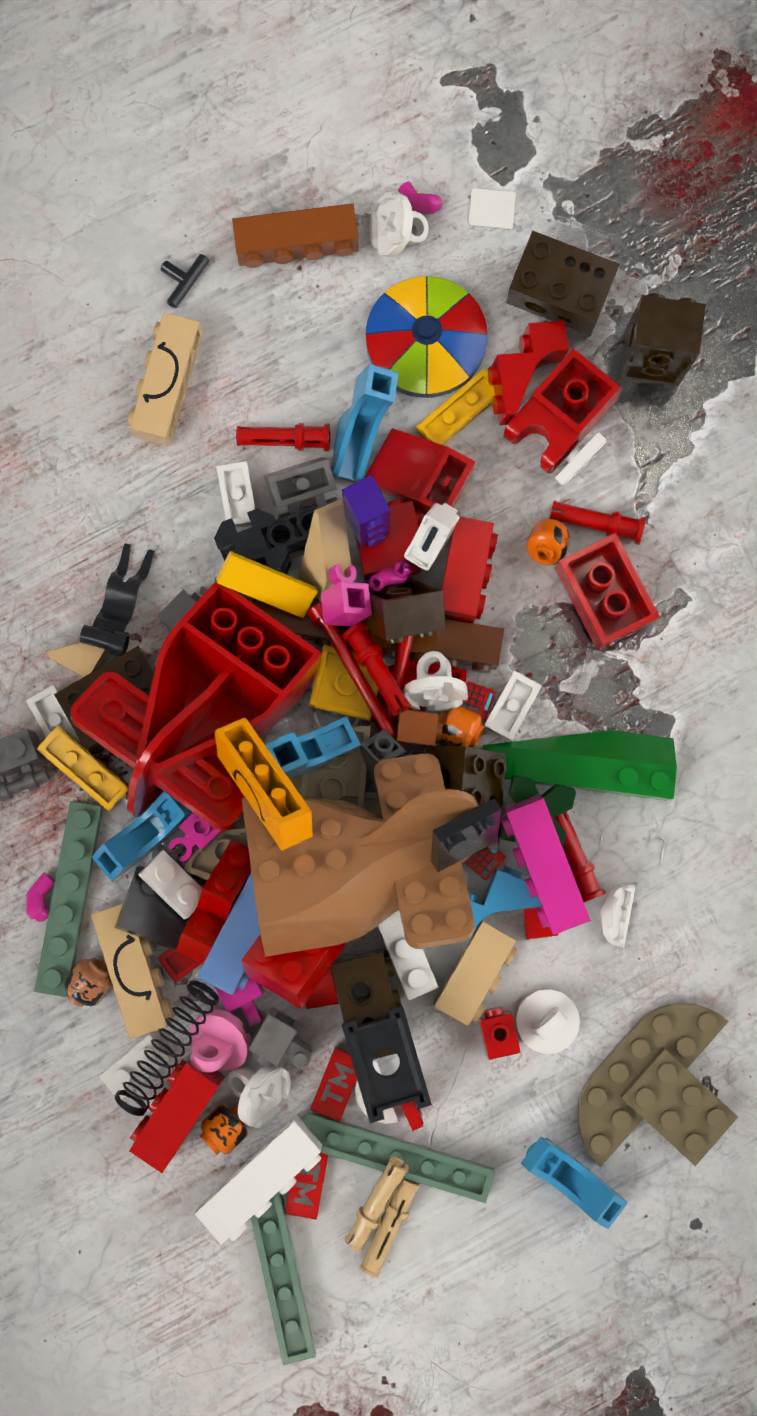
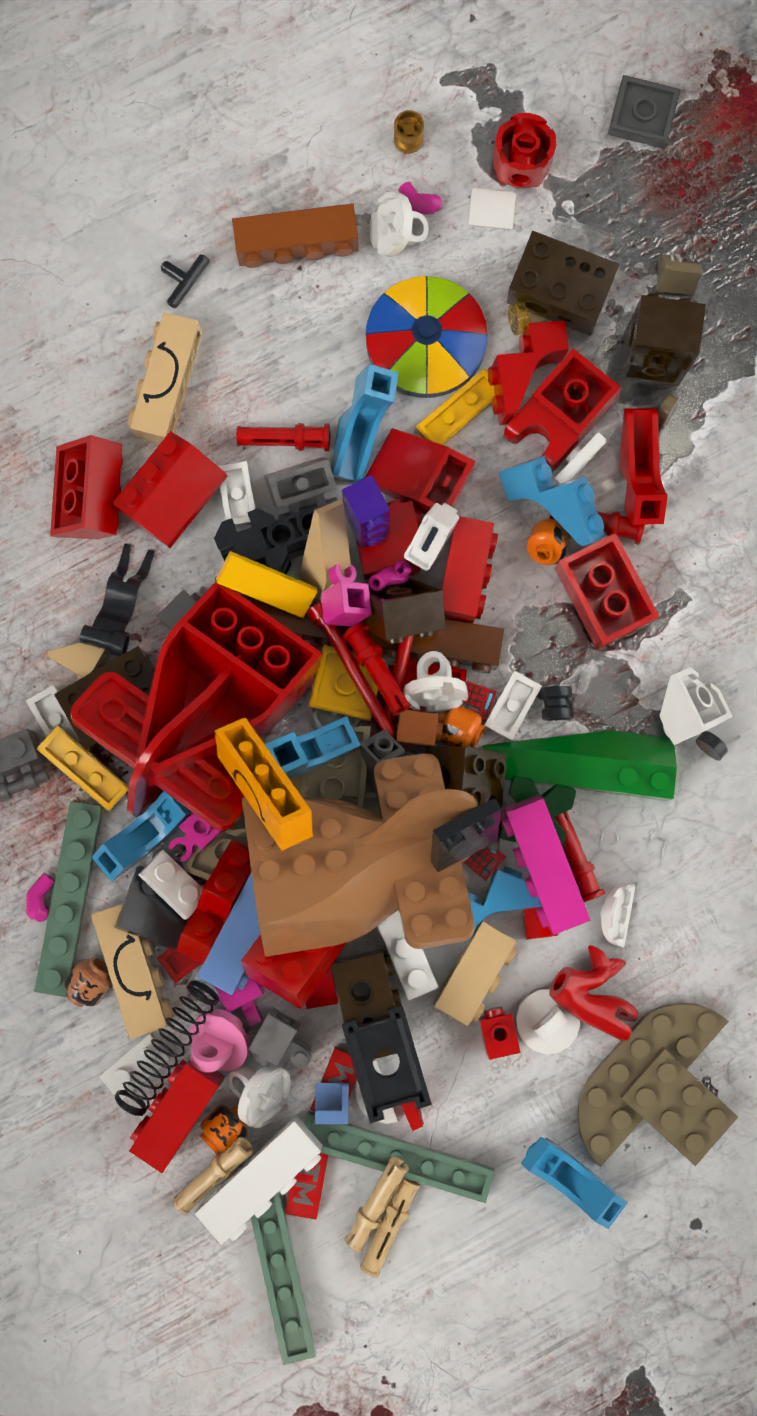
(85, 488): none -> red slope
(170, 489): none -> red slope
(222, 1167): none -> tan pin
(331, 1103): none -> medium blue panel
(408, 131): none -> pearl gold wheel
(518, 318): none -> clear yellow tile
(524, 150): none -> red brick
(557, 703): none -> black wheel
(567, 502): none -> dark azure arch
(571, 990): none -> red piece
(640, 466): none -> red arch
(644, 111): none -> dark grey tile
(667, 409): none -> dark tan tile
(677, 276): none -> dark tan tile
(691, 706): none -> white slope
(712, 745): none -> black tile

